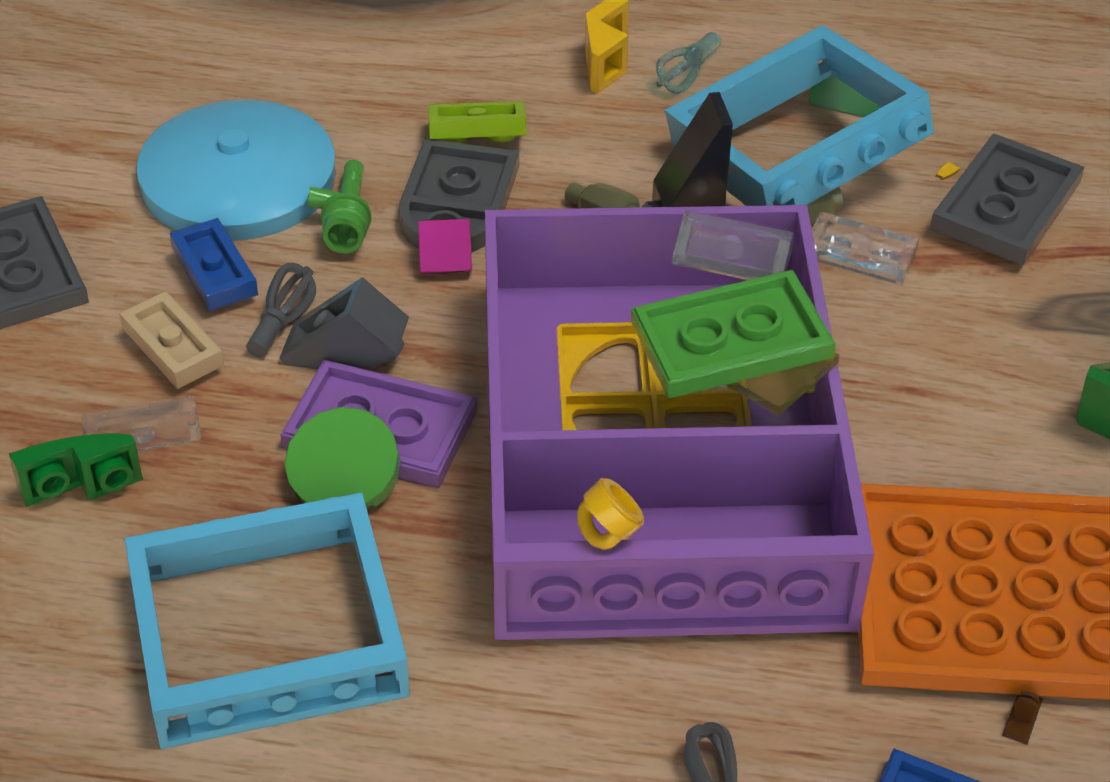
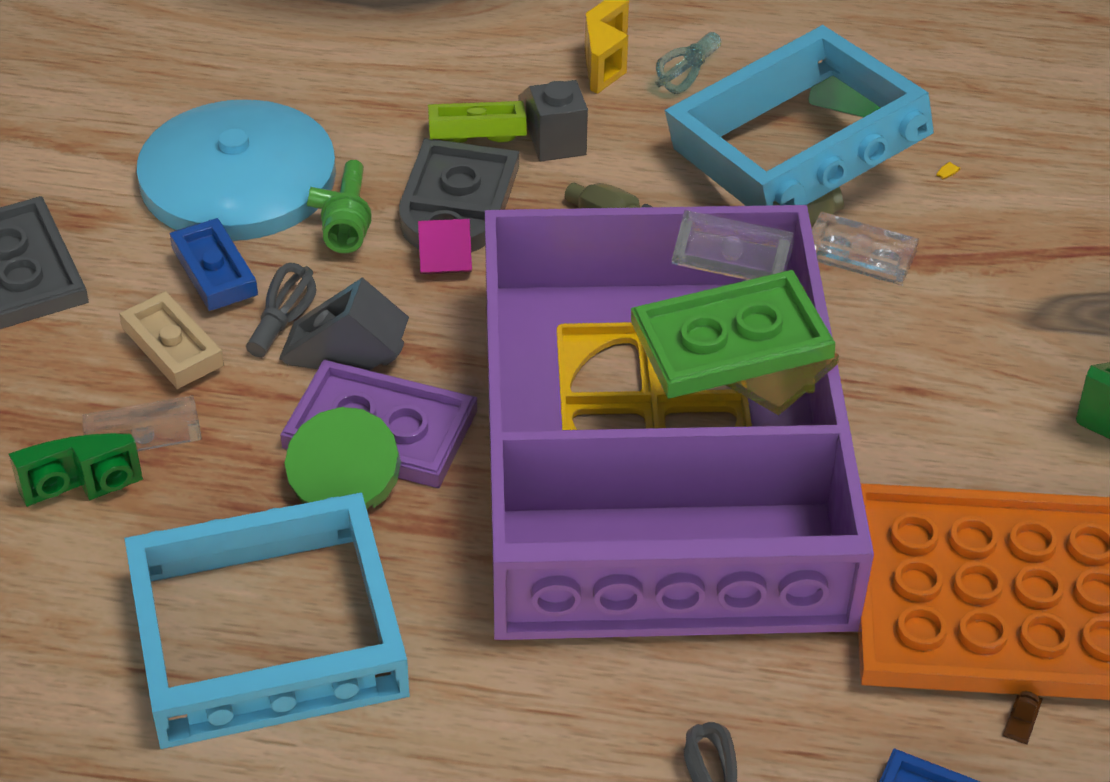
(556, 119): none -> dark grey slope
(613, 510): yellow tile -> none
(699, 162): black slope -> none
(1007, 199): dark grey plate -> none

